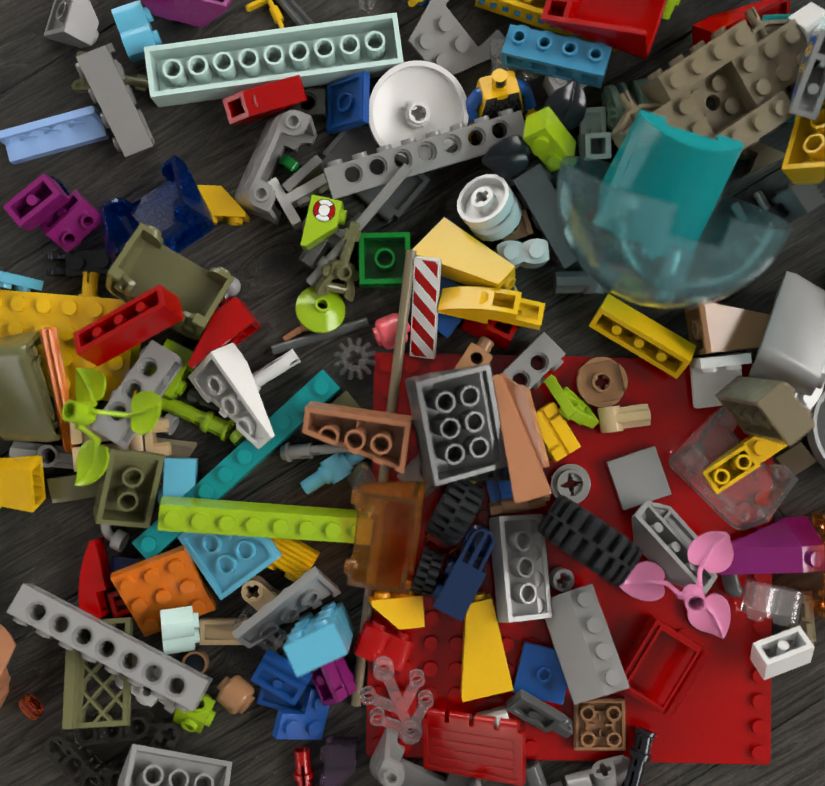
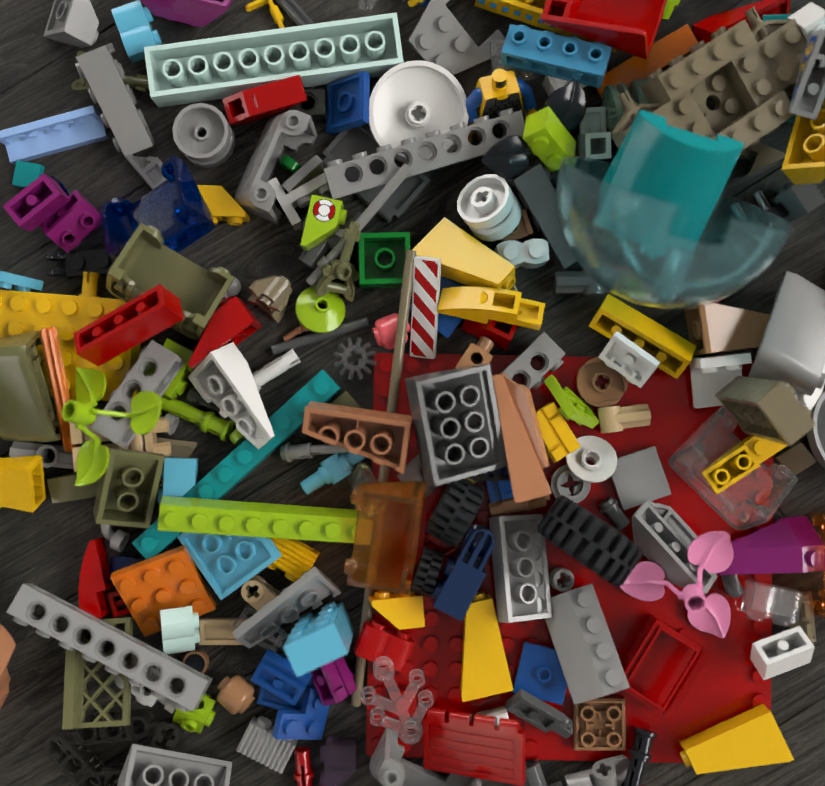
(26, 173): none -> teal tile
(31, 707): clear red tile -> none
(148, 168): none -> light grey tile
(203, 135): none -> light grey wheel
(263, 747): none -> light grey brick
(271, 295): none -> dark tan brick
(598, 452): none -> white dish
(614, 513): none -> dark grey pin
(629, 359): none -> white bracket
(661, 53): none -> orange slope
(737, 743): none -> yellow slope

